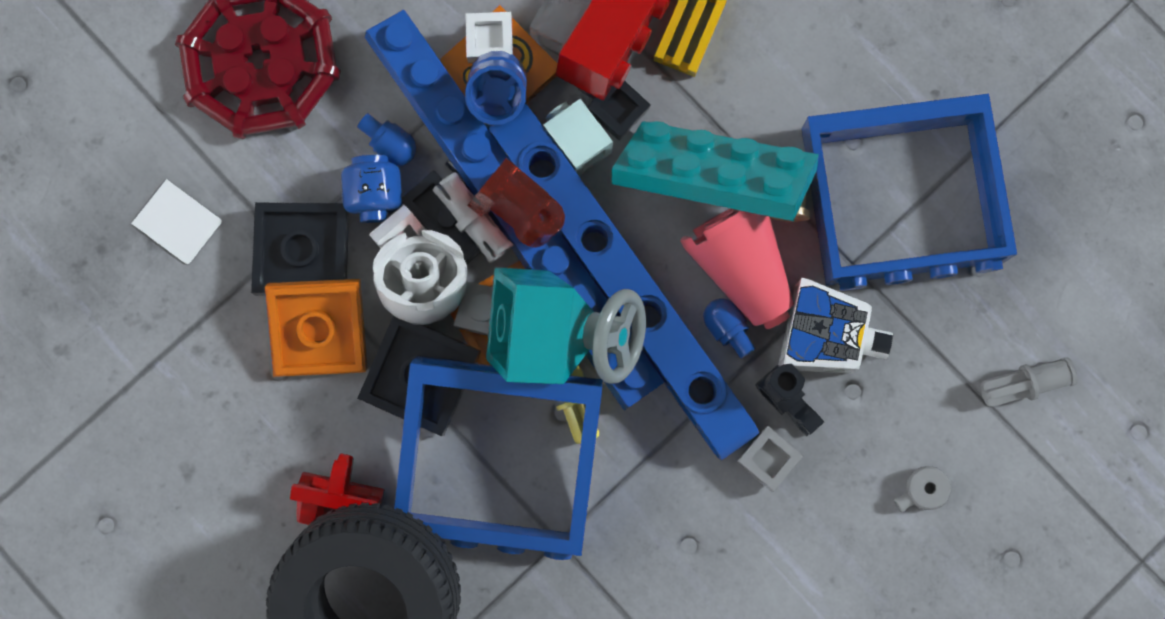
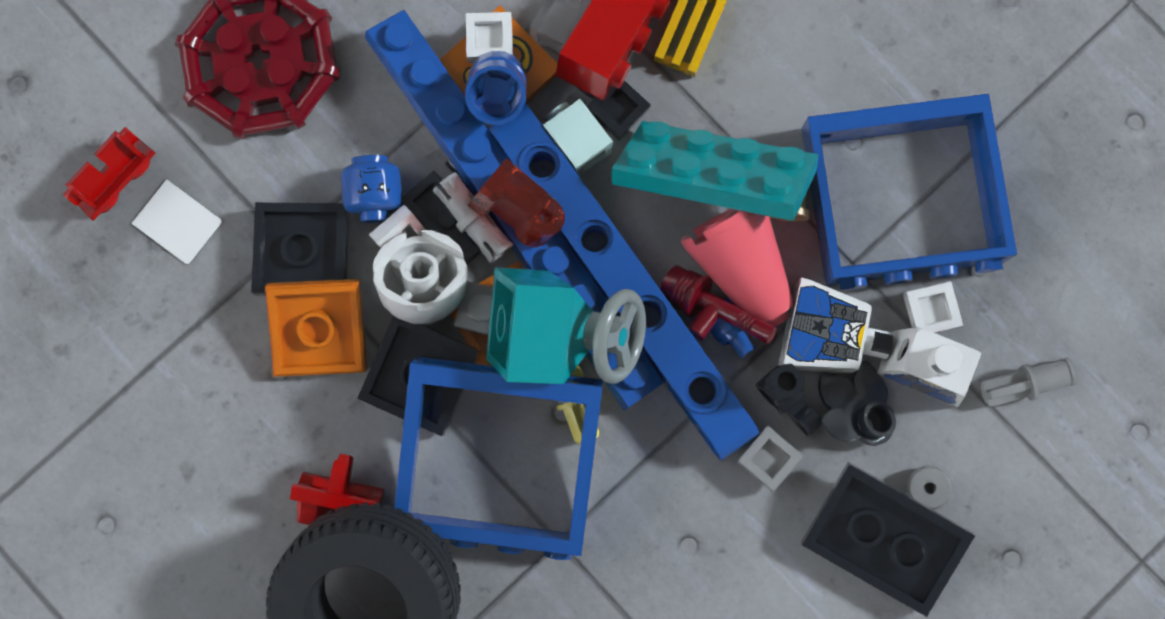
(98, 190): none -> red hinge
(389, 140): blue cylinder -> none
(692, 293): none -> dark red piece
(854, 403): none -> black plate
(887, 539): none -> black plate
(930, 364): none -> white torso
(933, 308): none -> white plate

